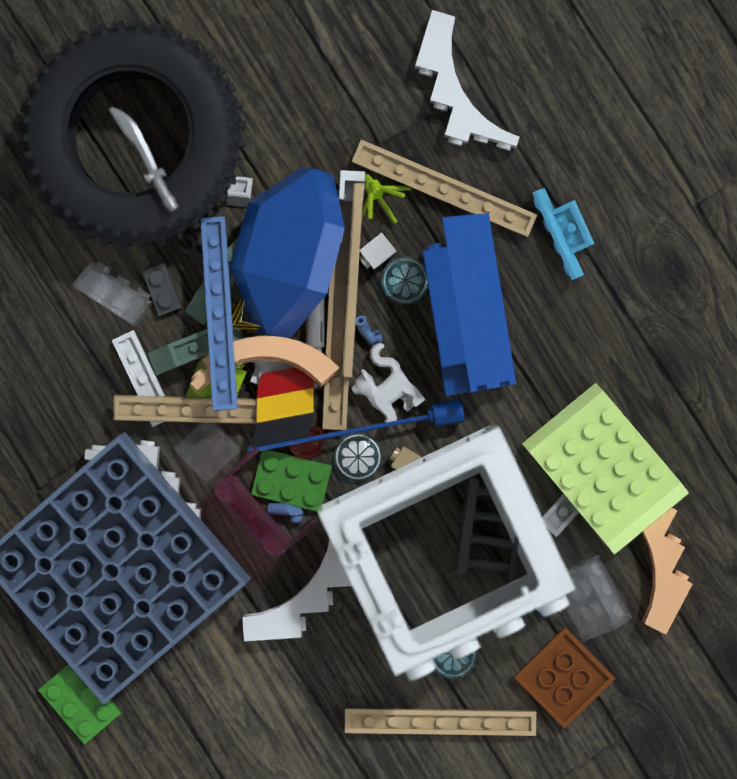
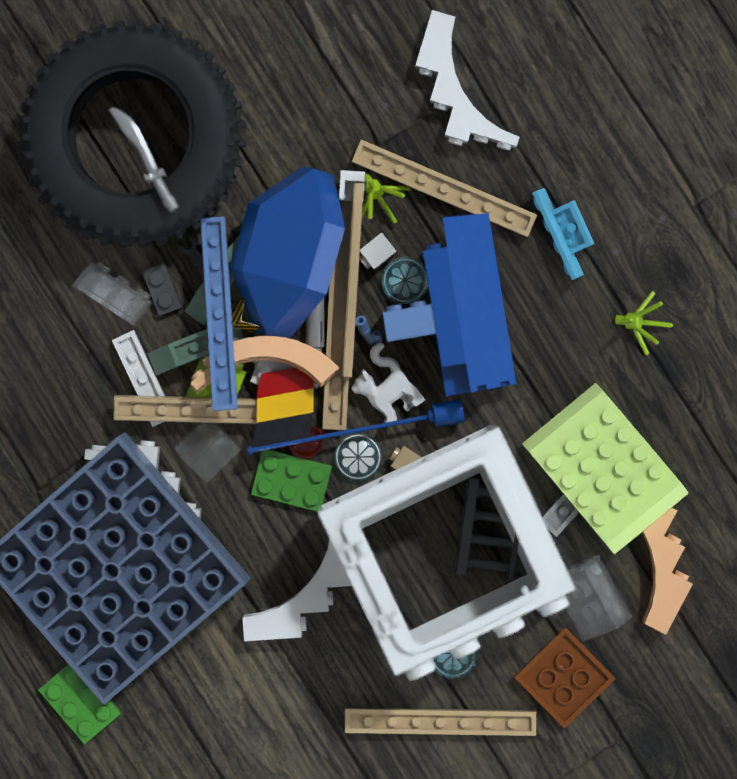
(240, 192): white slope -> none
(252, 515): clear pink windscreen -> none
(285, 509): medium blue arm -> none
(408, 322): none -> medium blue brick
(635, 322): none -> lime plant

